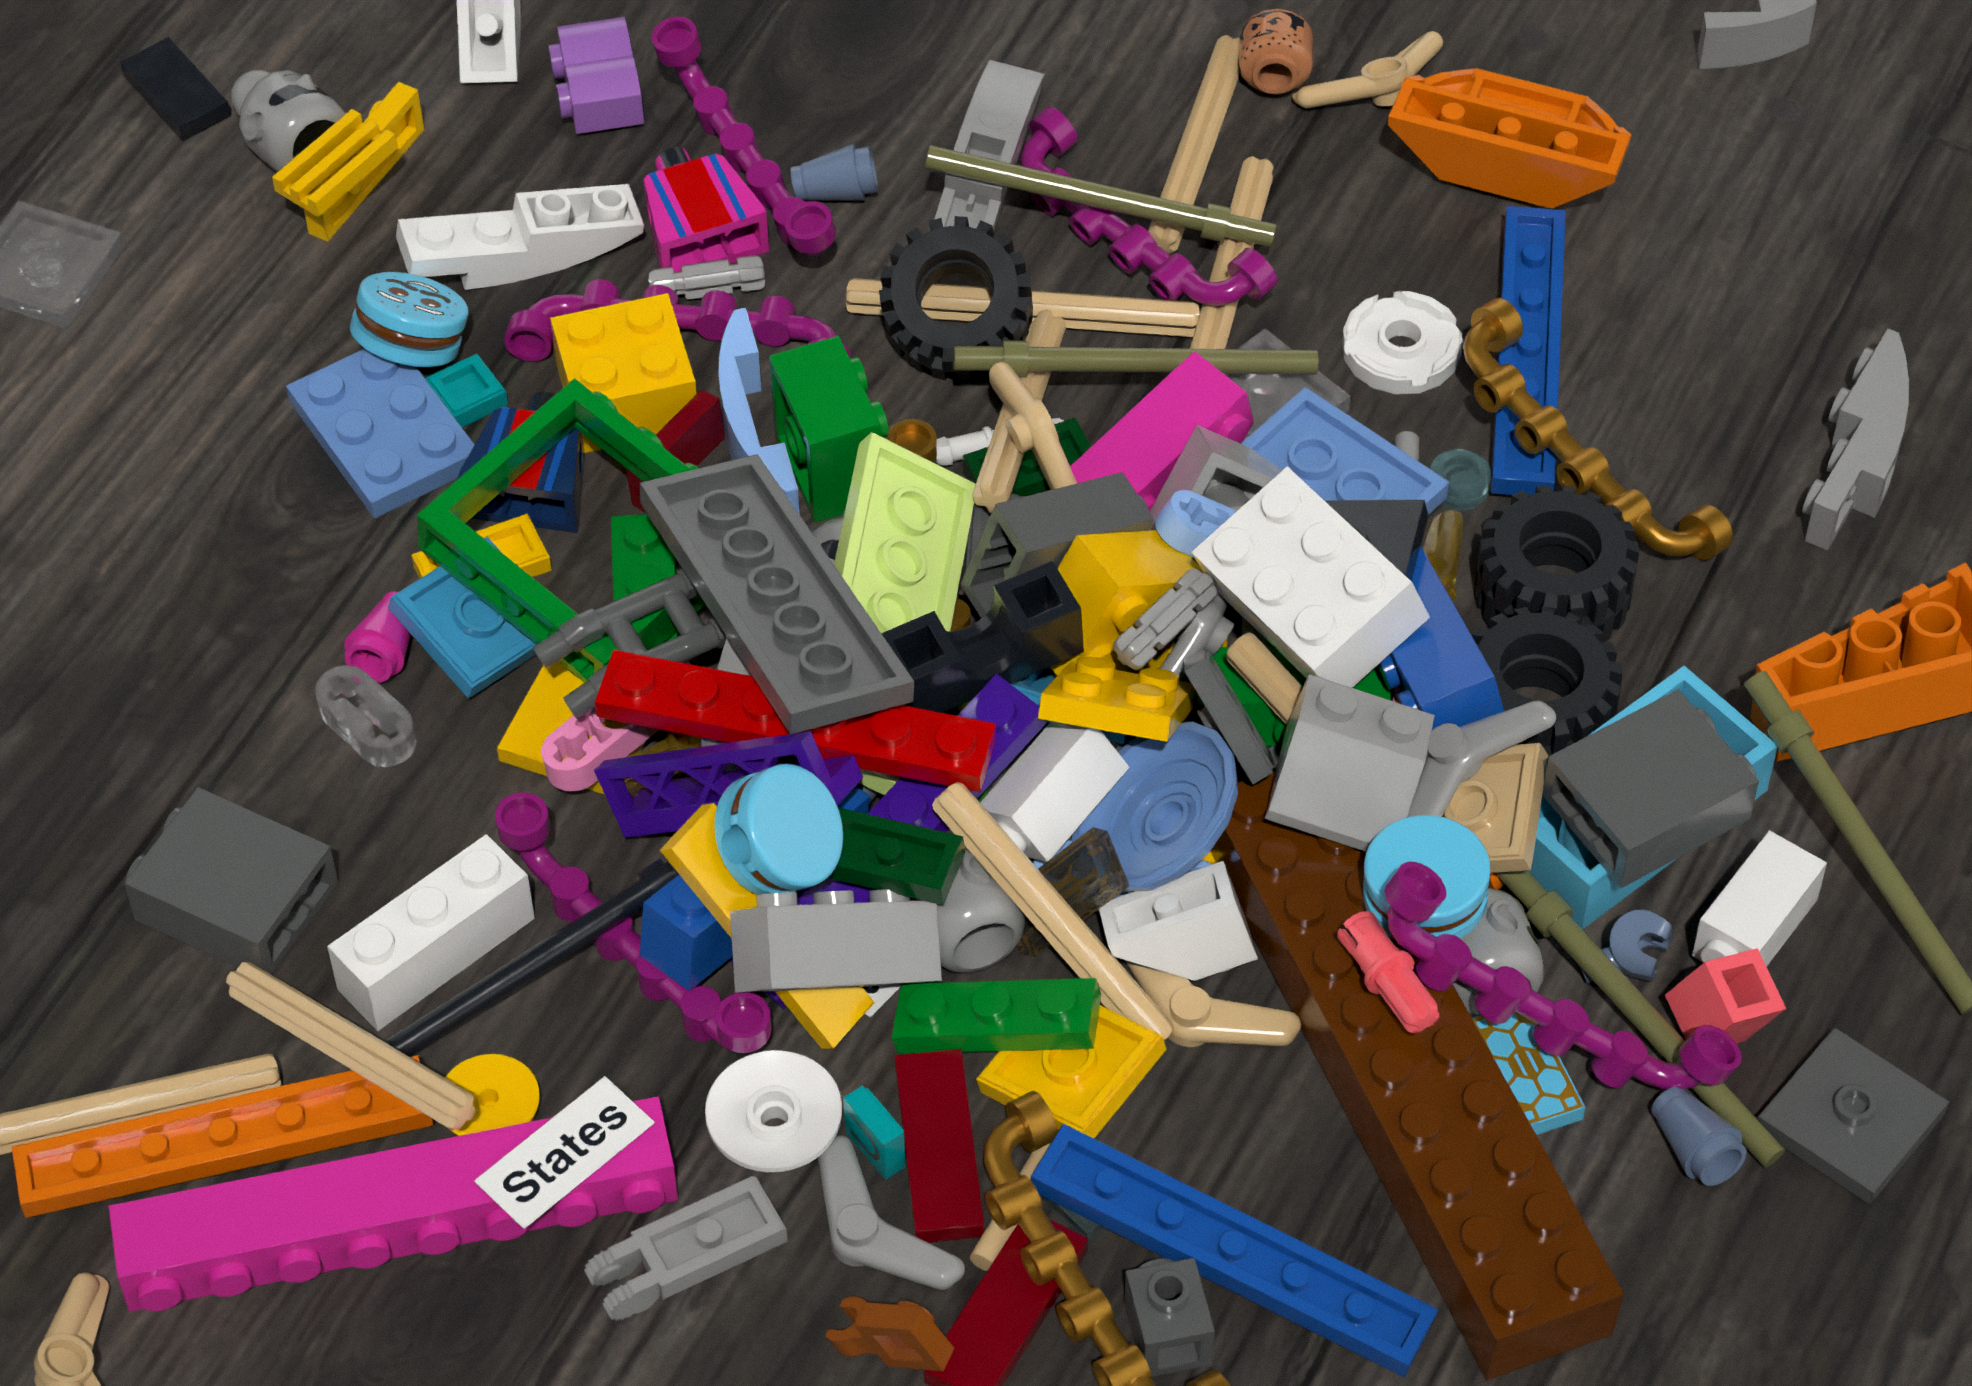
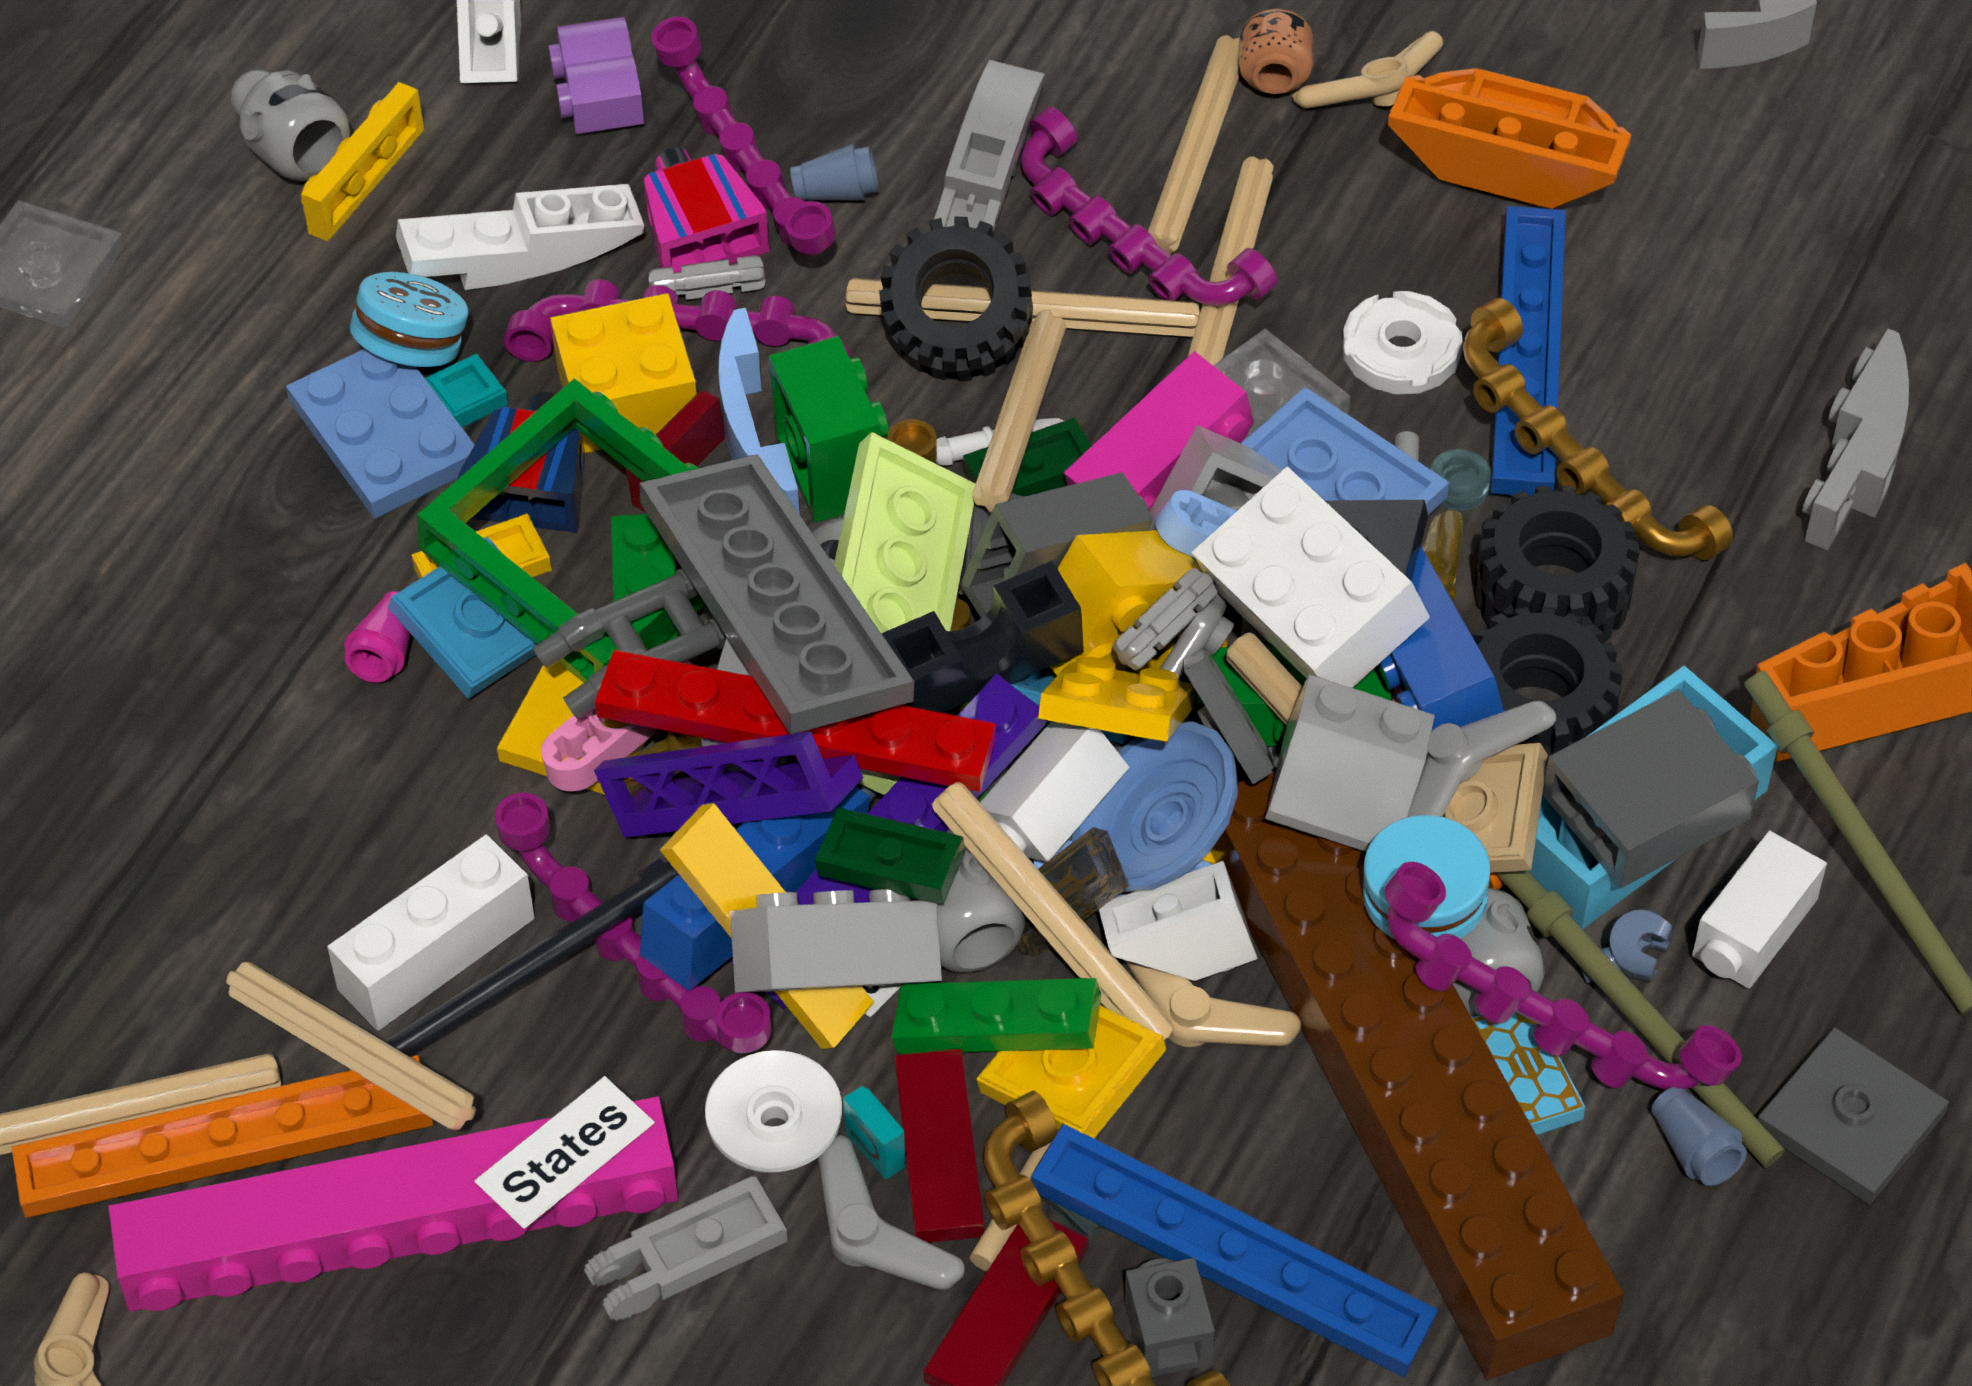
(175, 88): black tile -> none
(230, 882): dark grey brick -> none
(327, 159): yellow tile -> none
(356, 724): clear beam -> none
(501, 1089): yellow piece -> none
(778, 830): medium azure head -> none
(898, 1333): dark orange plate -> none
(1031, 425): tan piece -> none
(1141, 360): olive bar -> none
(1213, 222): olive bar -> none
(1389, 972): coral axle -> none
(1727, 994): coral brick -> none

